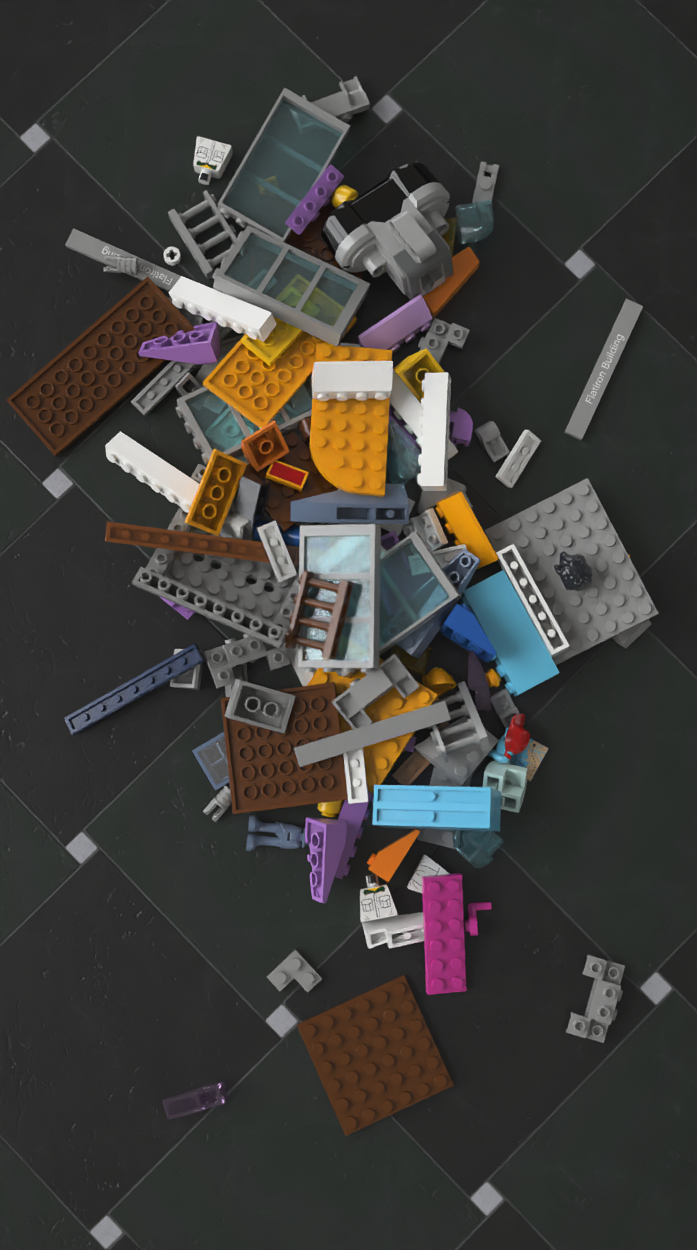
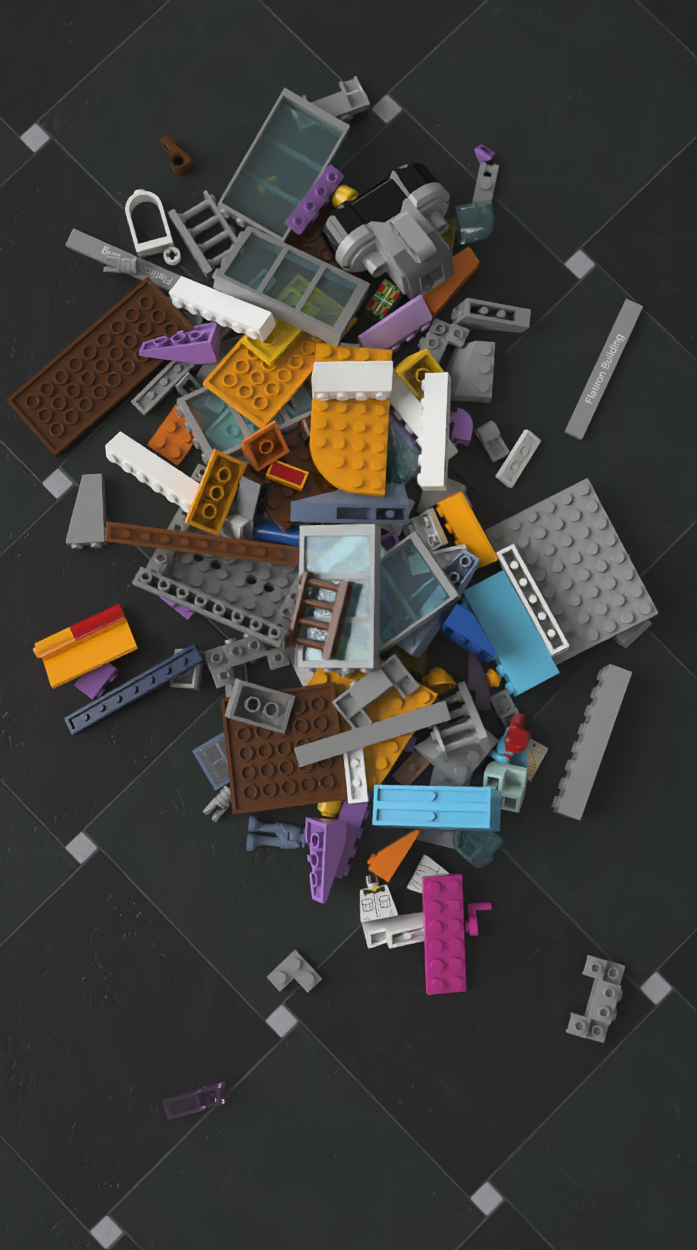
(86, 645): none -> light orange door
(89, 514): none -> light grey slope
(96, 680): none -> medium lavender brick
(154, 246): none -> white window
(172, 439): none -> orange plate
(177, 155): none -> reddish brown plate
(210, 159): white torso -> none
(276, 551): white plate -> none
(374, 1055): reddish brown plate -> none
(383, 301): none -> piece
(472, 372): none -> light grey wedge
(484, 153): none -> medium lavender slope
(491, 316): none -> light grey slope
(574, 571): black animal -> none
(592, 741): none -> light grey brick

